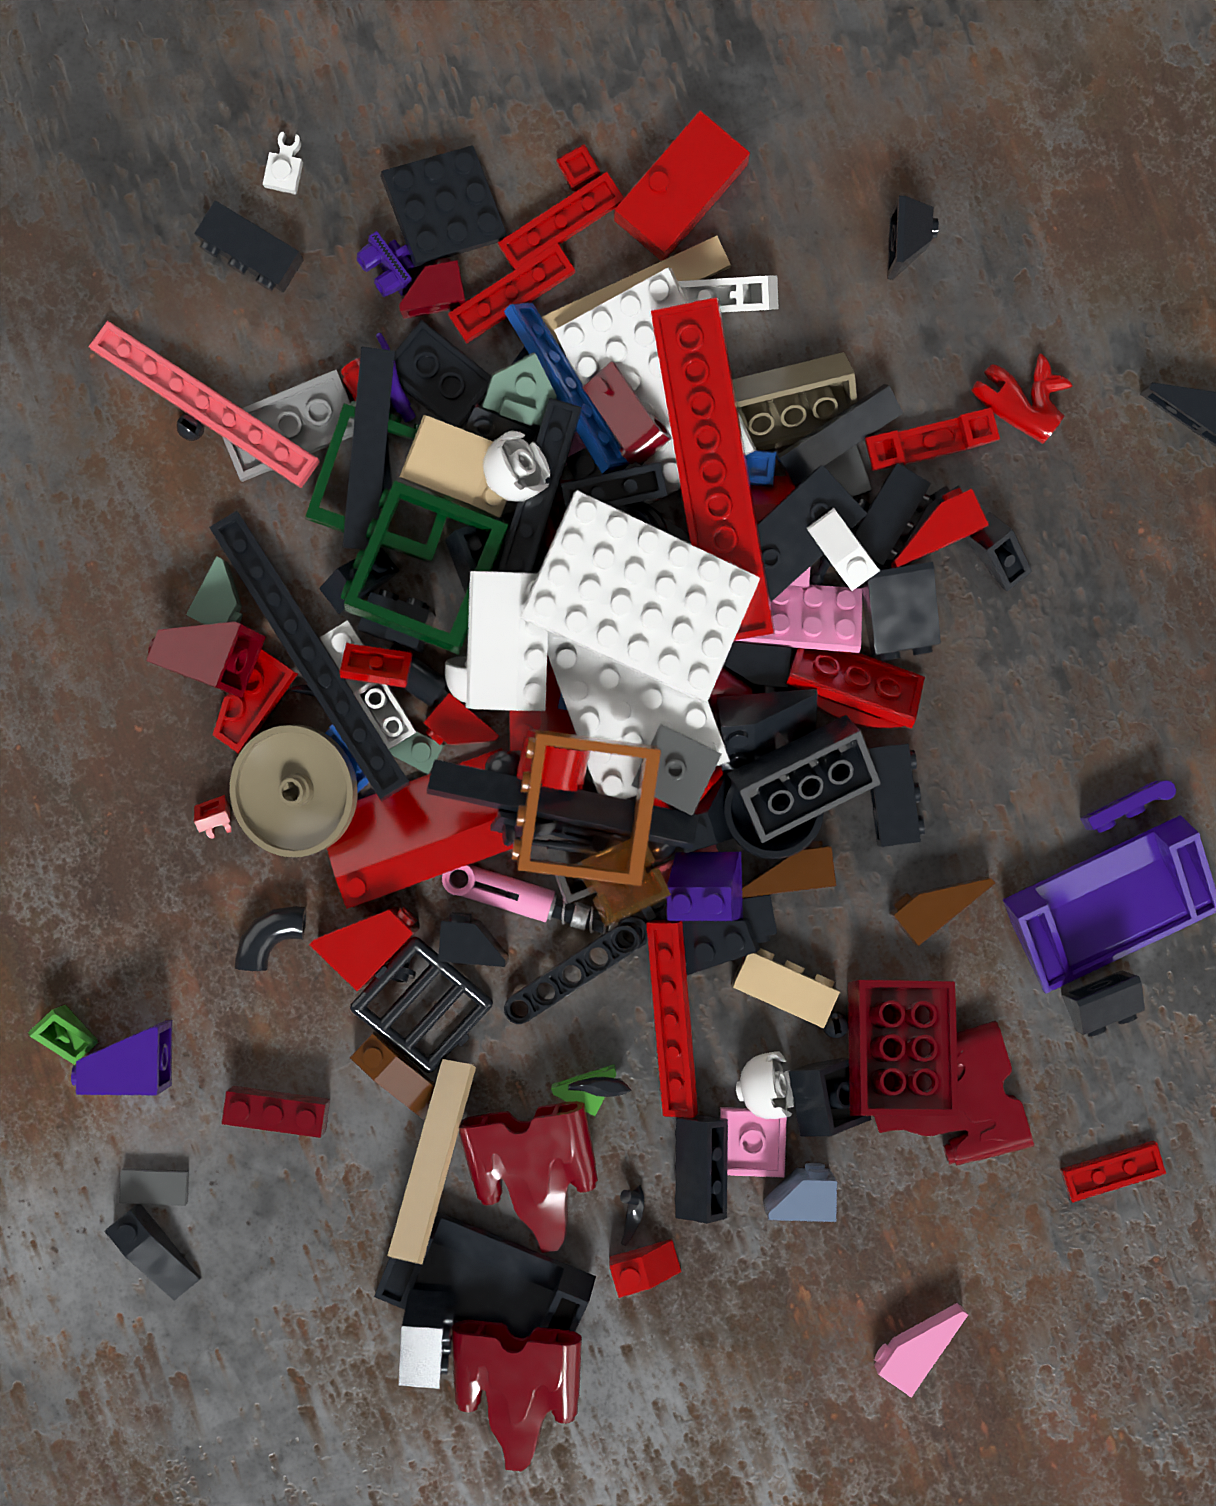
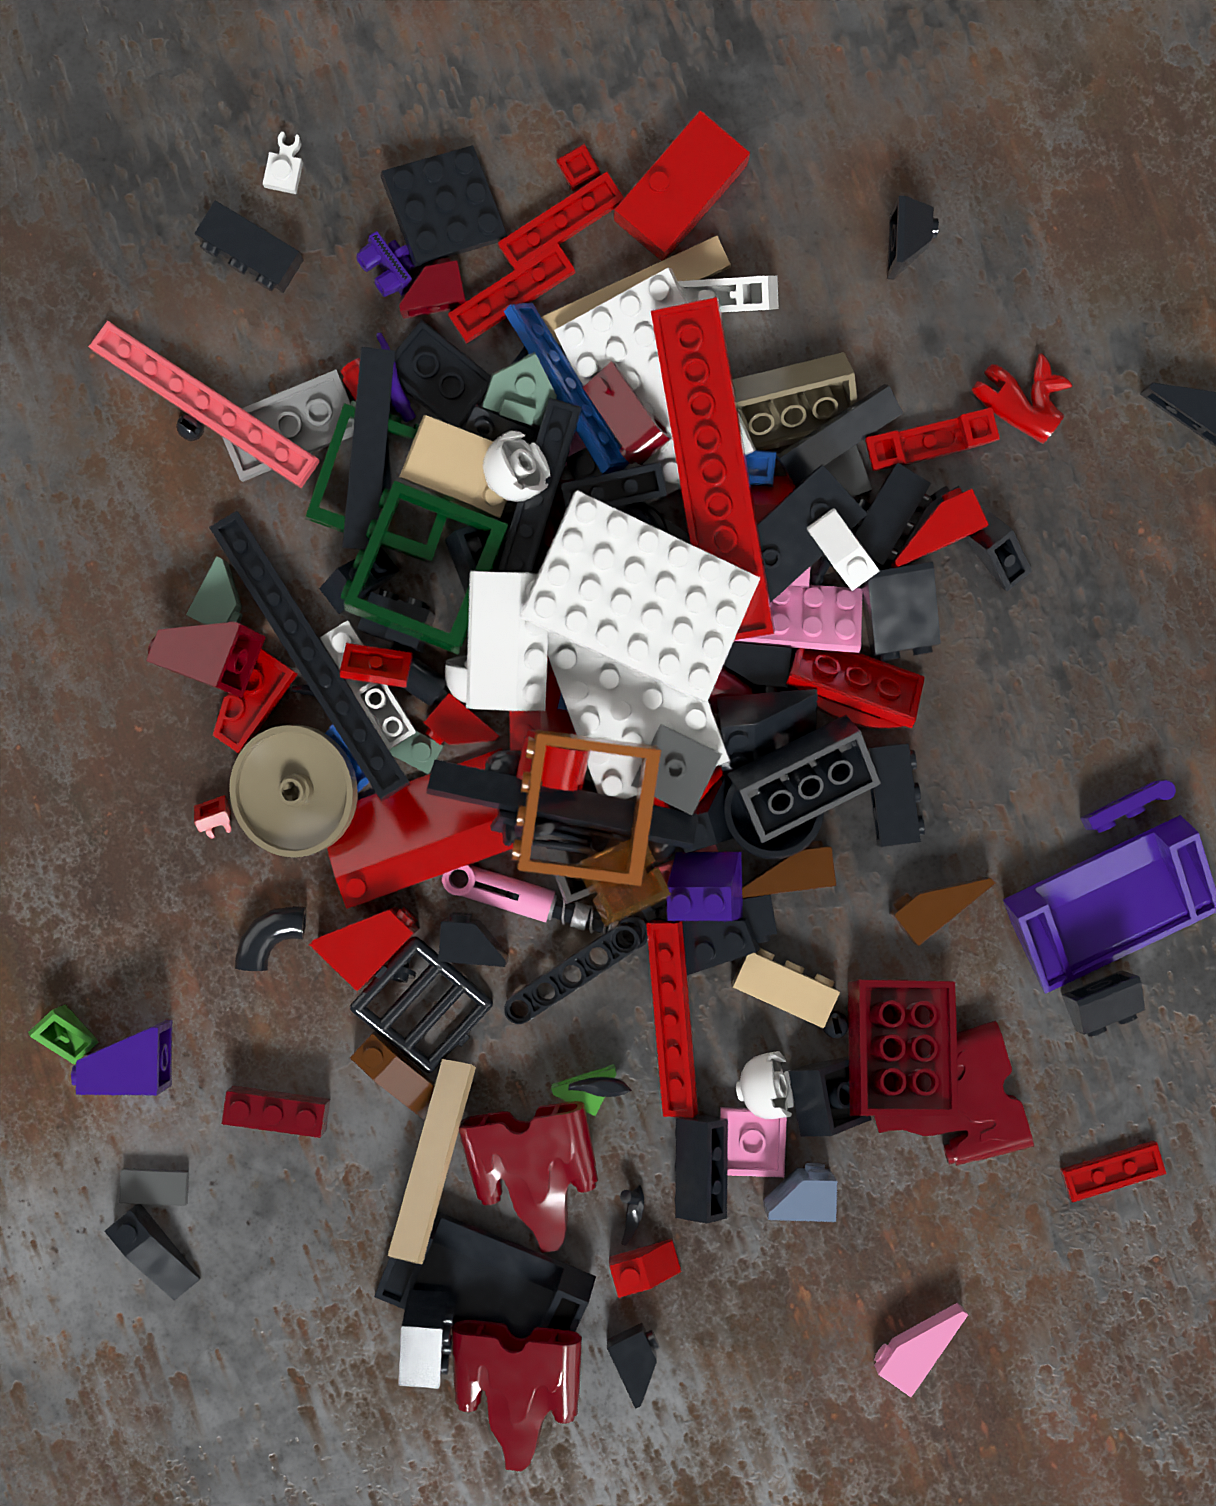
(634, 1359): none -> black slope

